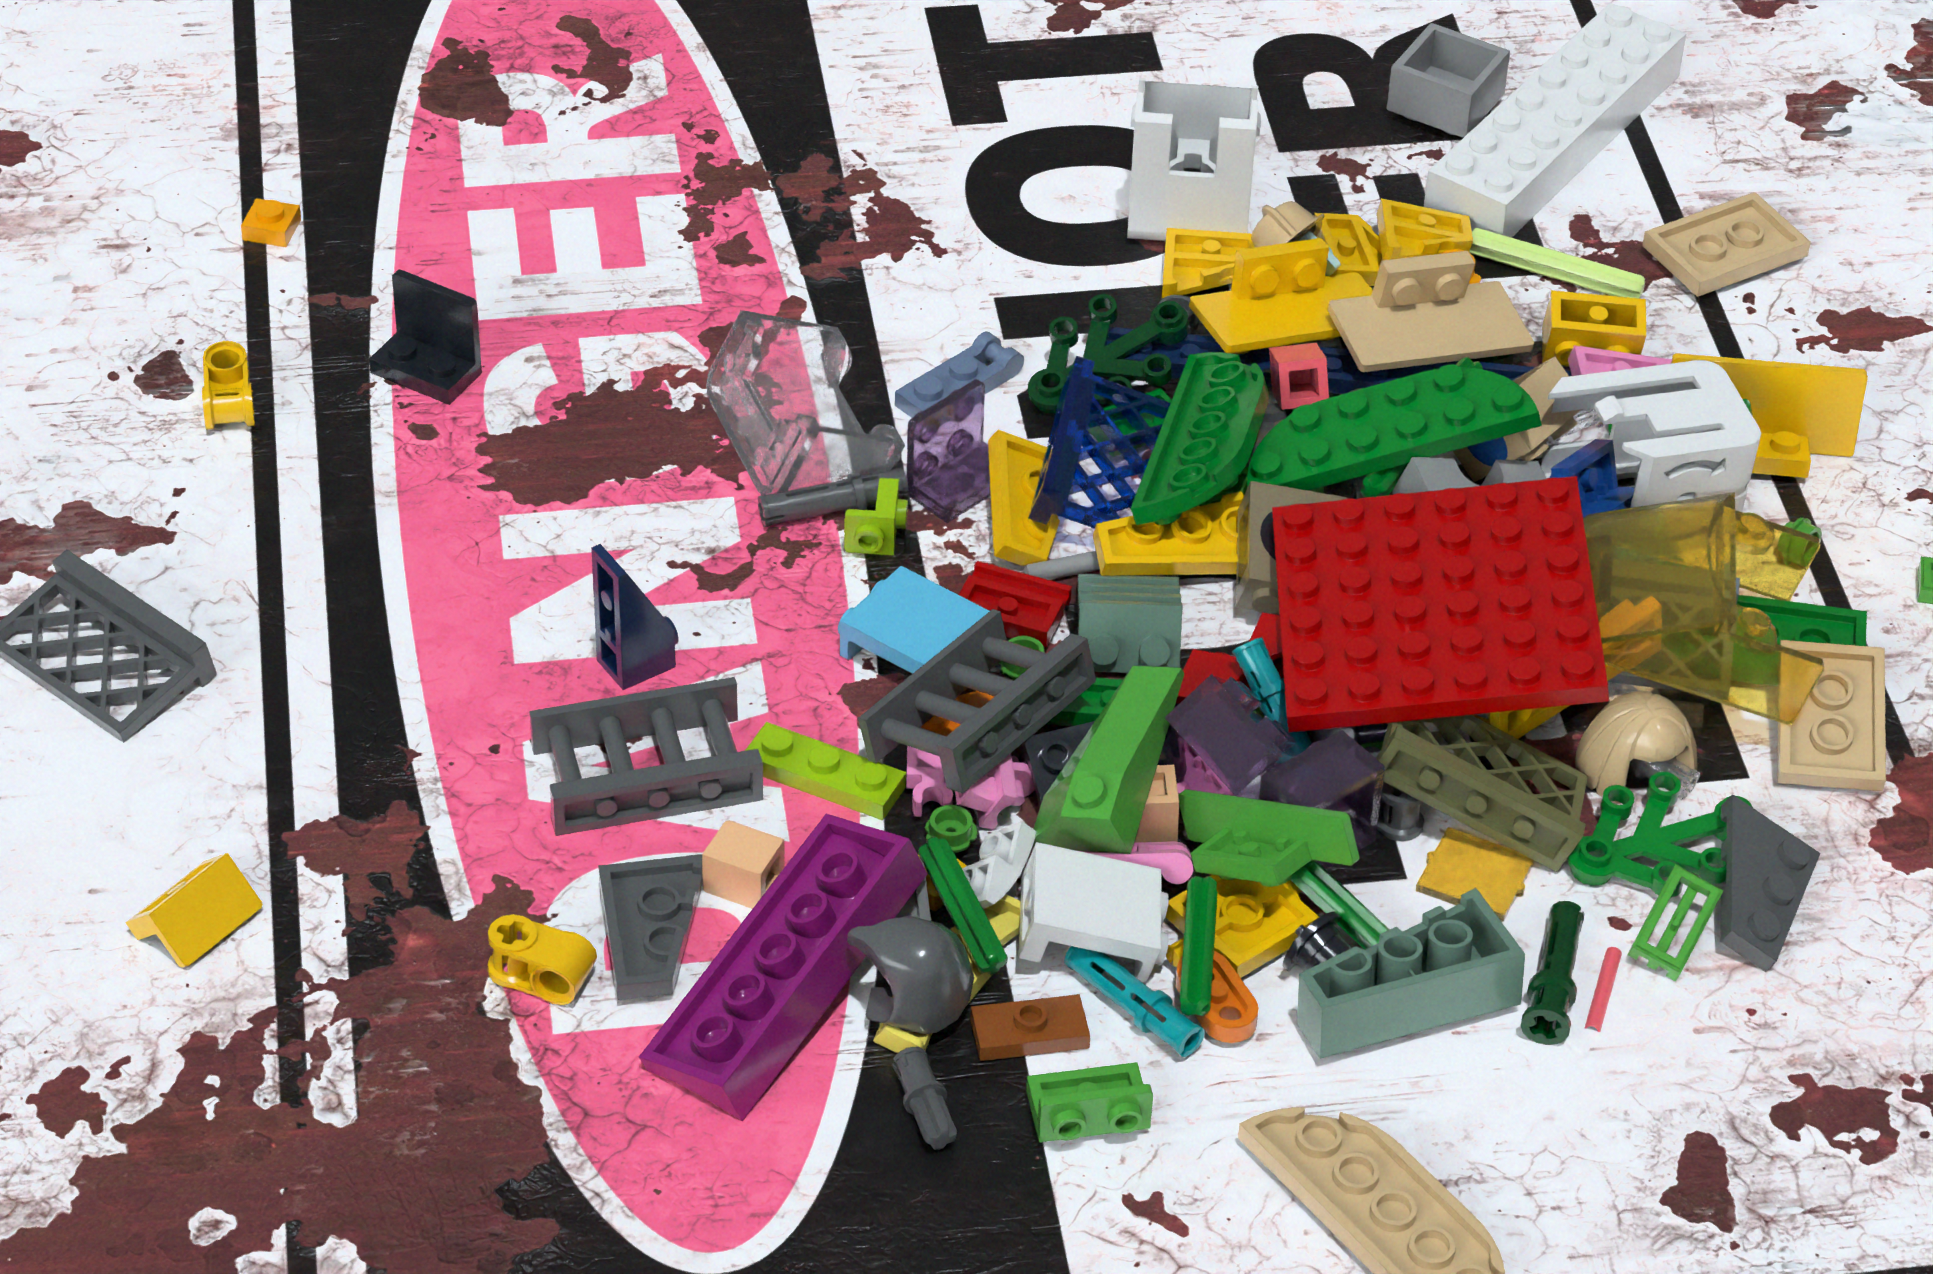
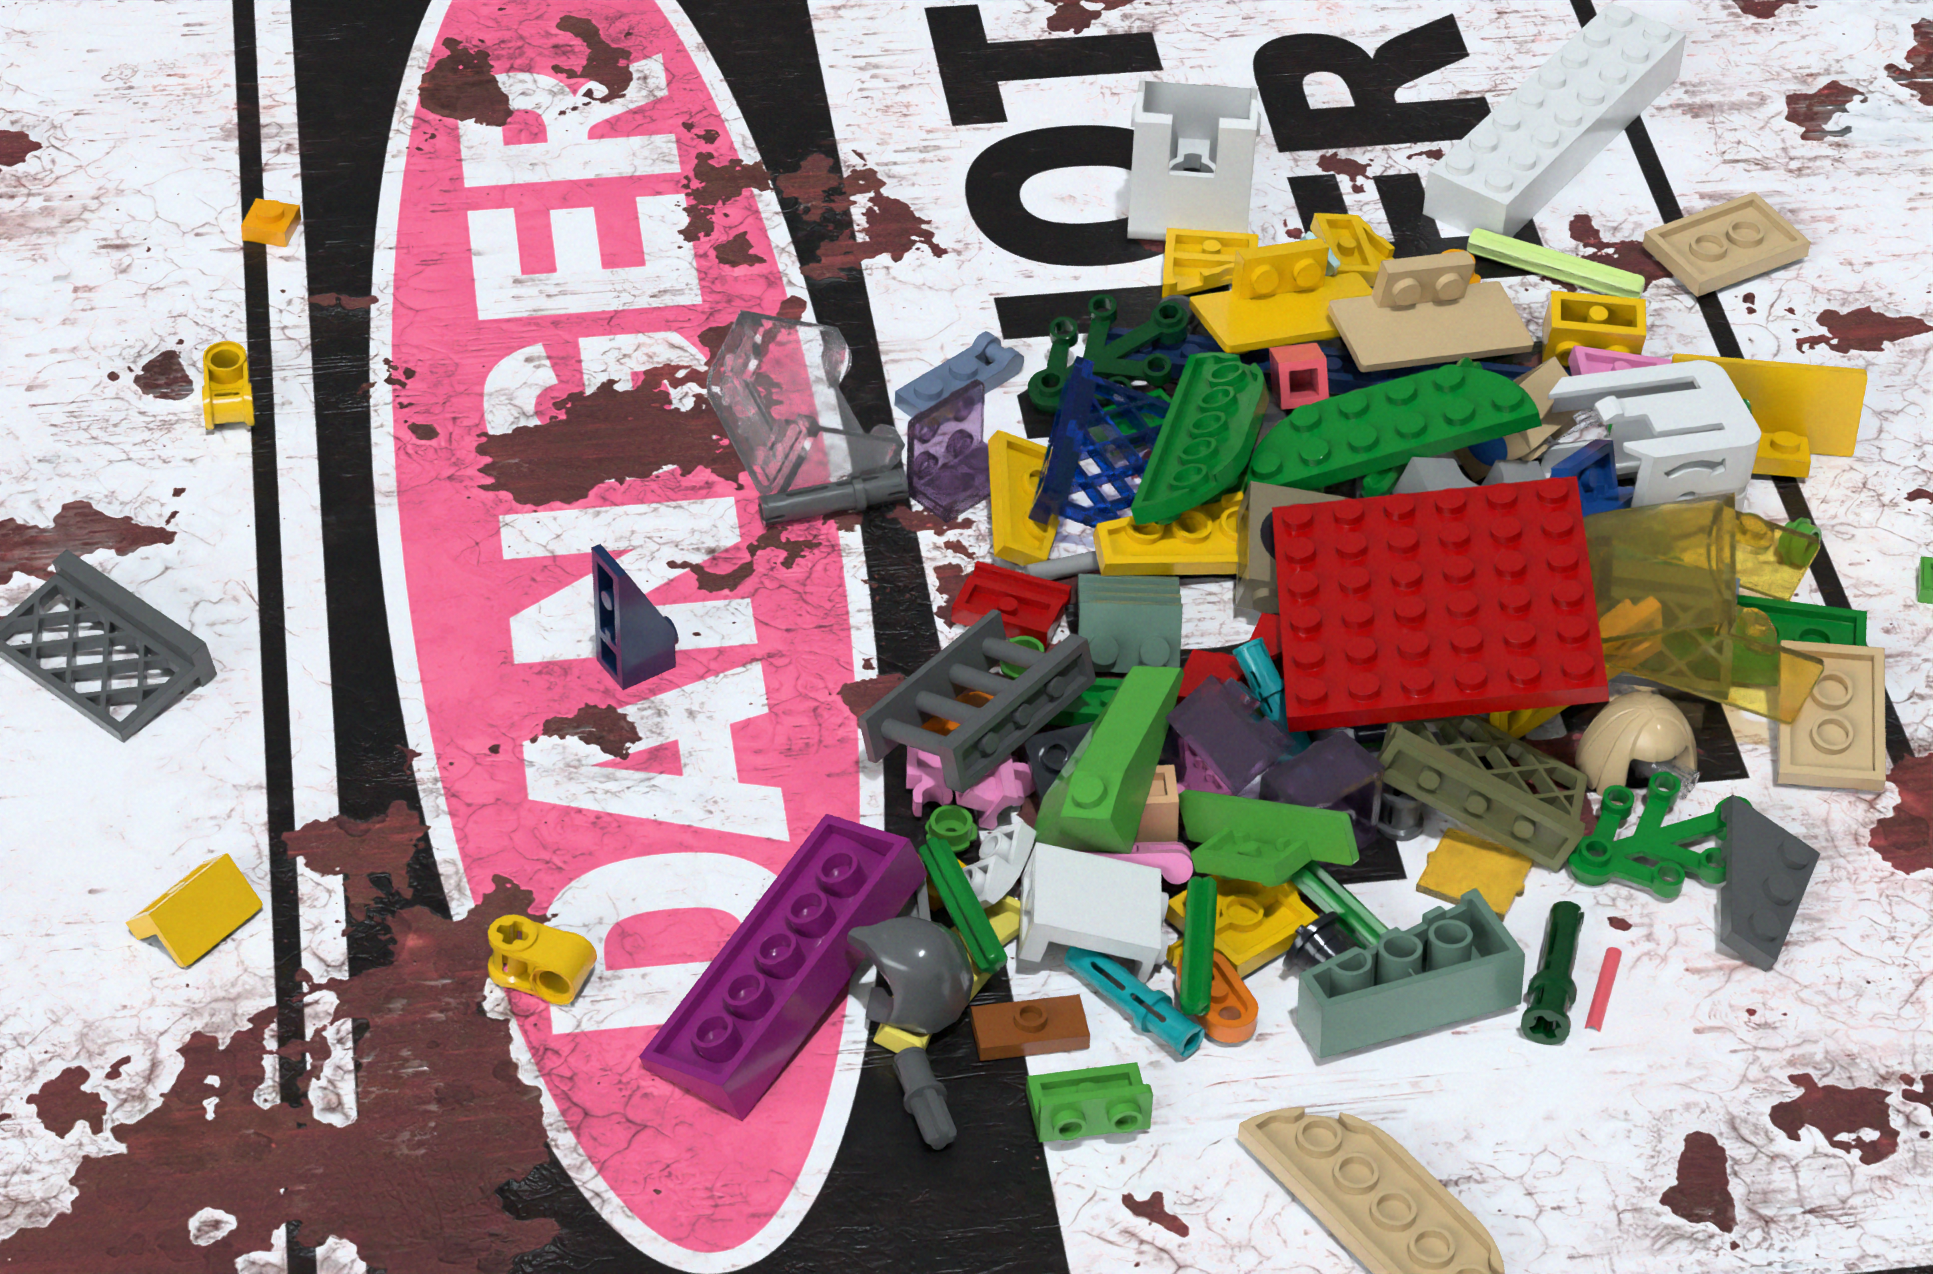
(434, 339): black bracket -> none
(649, 921): dark grey wing -> none
(653, 791): dark grey fence -> none
(741, 863): light nougat panel -> none
(828, 771): lime plate -> none
(876, 530): lime bracket -> none
(906, 620): medium azure panel -> none
(1285, 224): tan piece -> none
(1419, 230): yellow wing -> none
(1448, 80): light grey piece -> none
(1657, 955): bright green tile -> none

